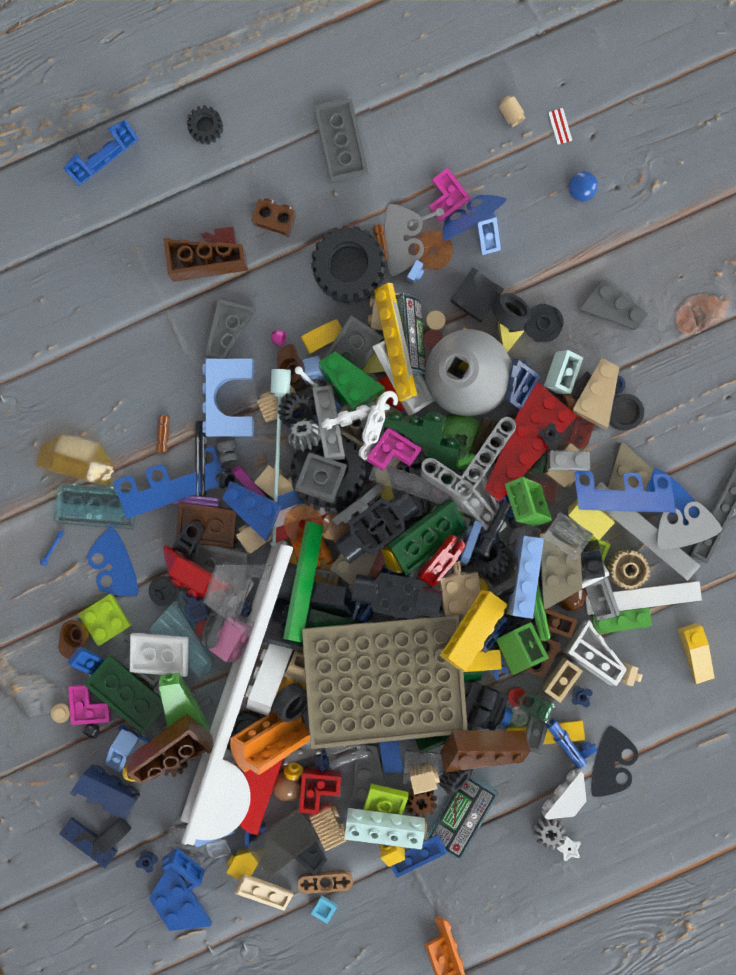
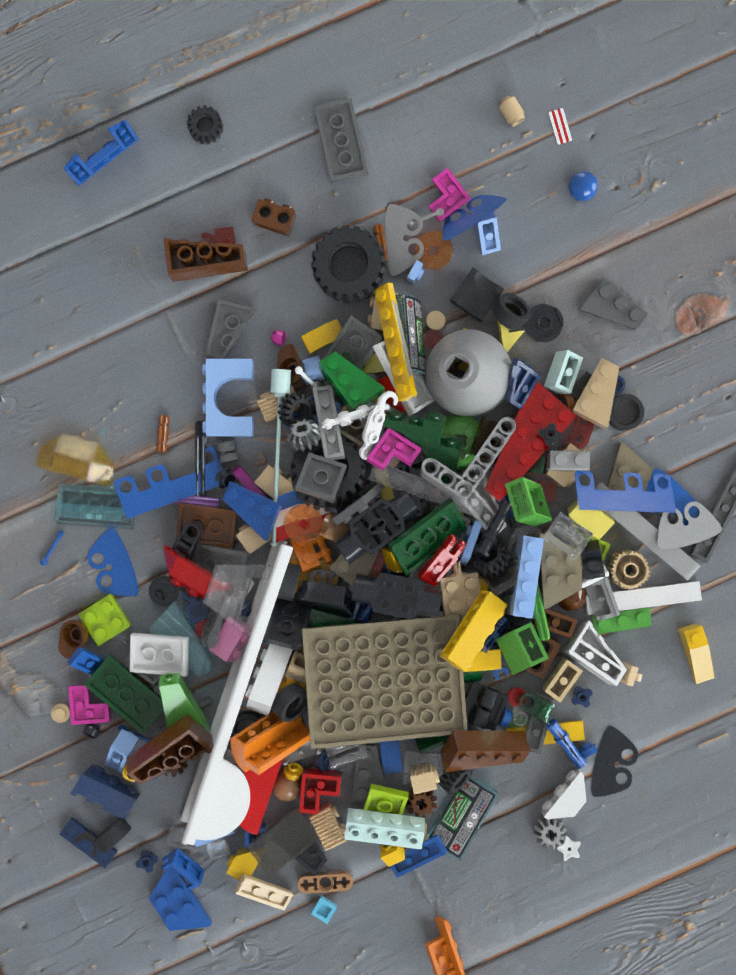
(303, 582): green tile -> none

